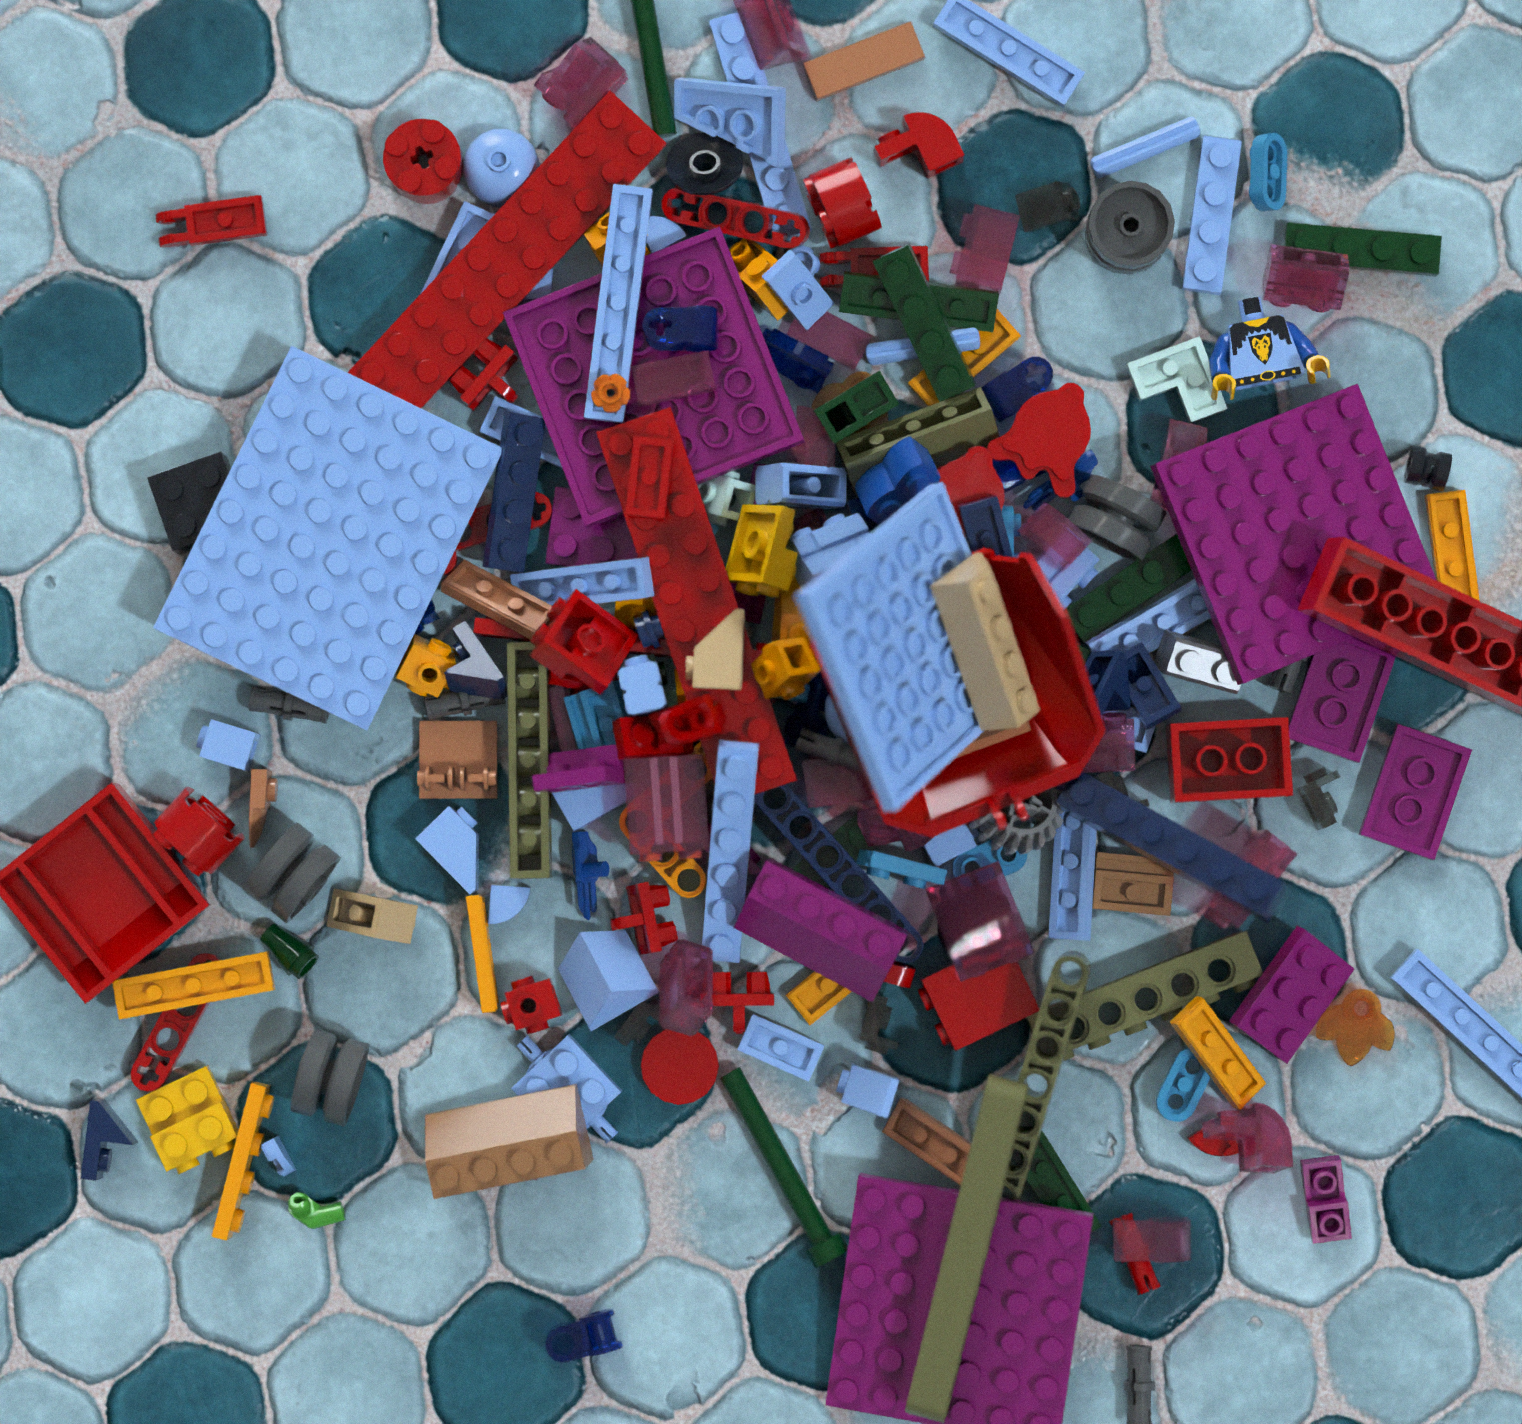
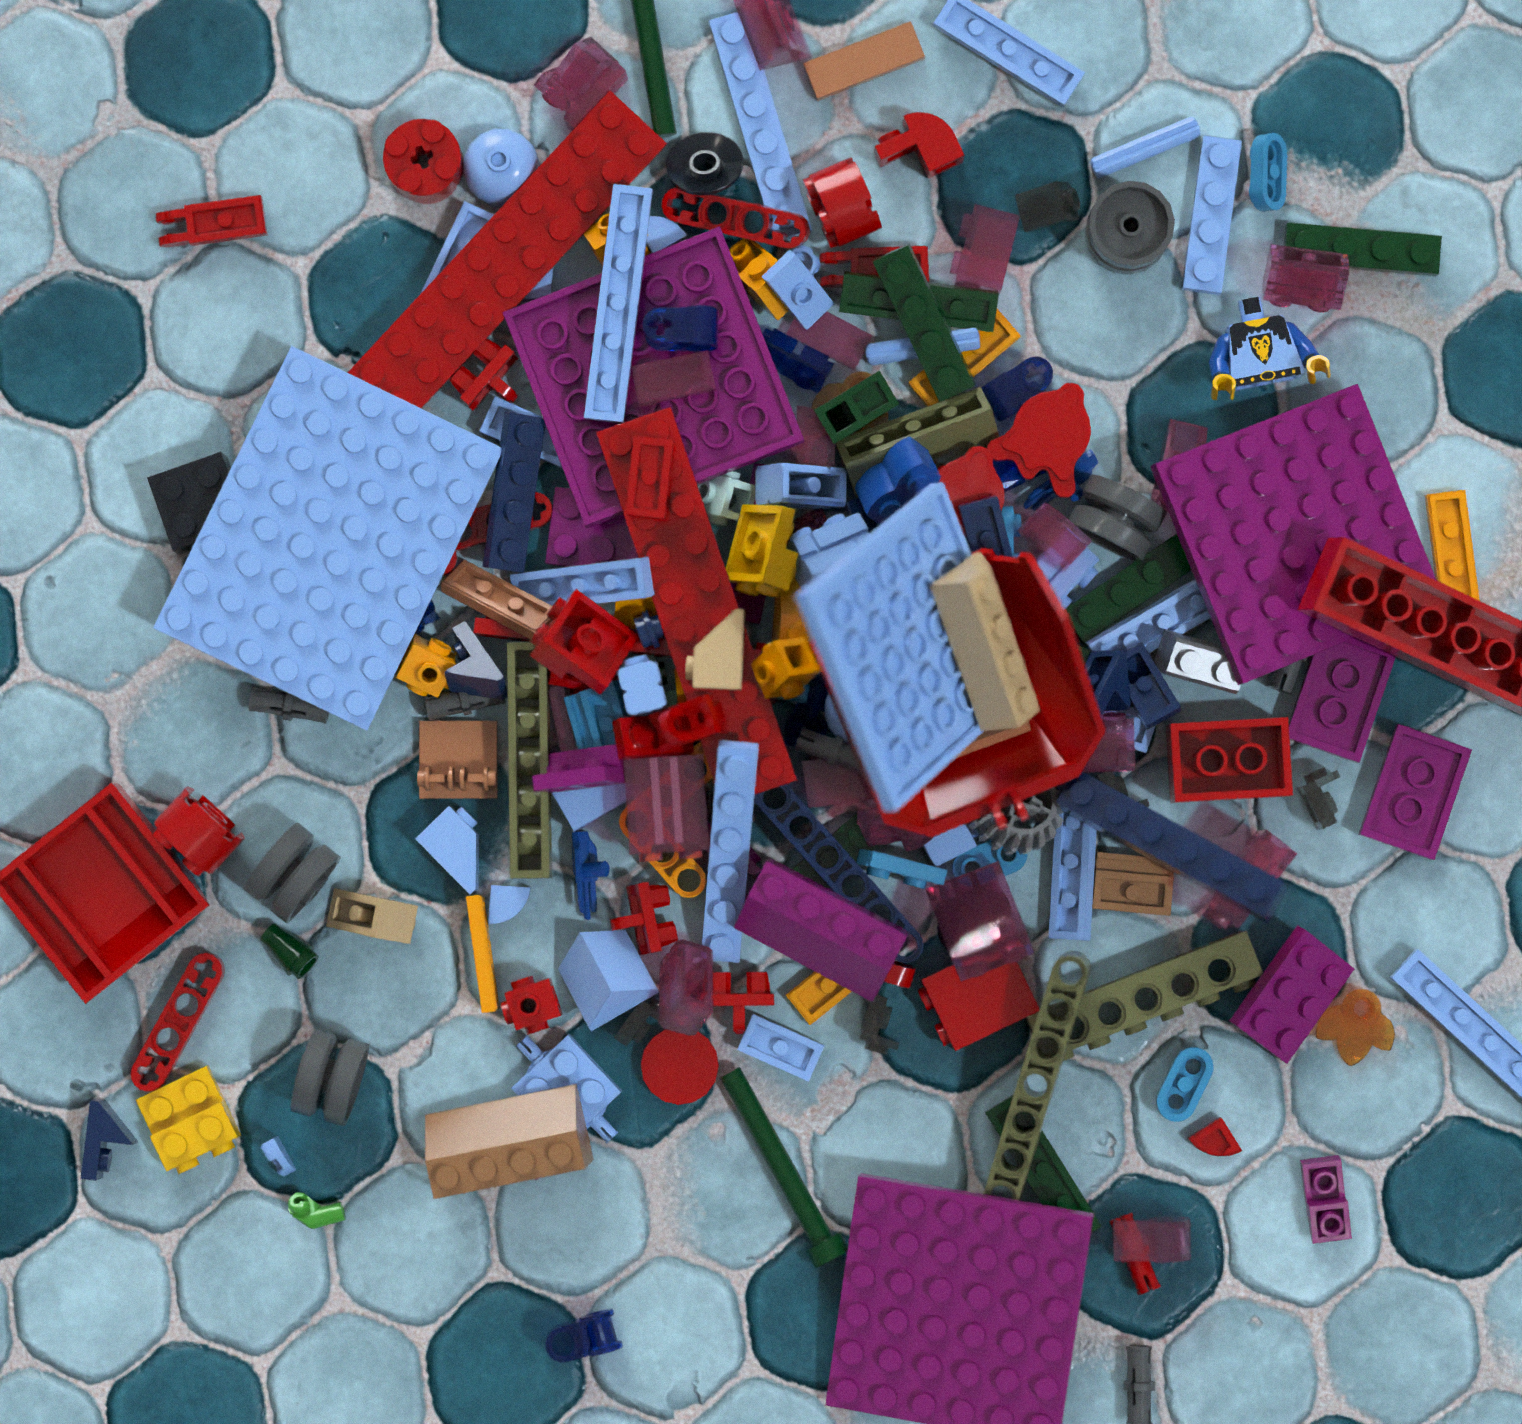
(193, 985): light orange plate -> none
(228, 744): light blue brick -> none
(239, 1178): light orange plate -> none
(262, 792): nougat plate -> none
(610, 403): orange plate -> none
(735, 112): light blue wing -> none
(867, 1089): light blue slope -> none
(928, 1139): nougat tile -> none
(967, 1248): olive beam -> none
(1181, 368): light aqua plate -> none
(1218, 1052): light orange tile -> none
(1260, 1134): clear pink brick -> none
(1427, 468): black wheel -> none

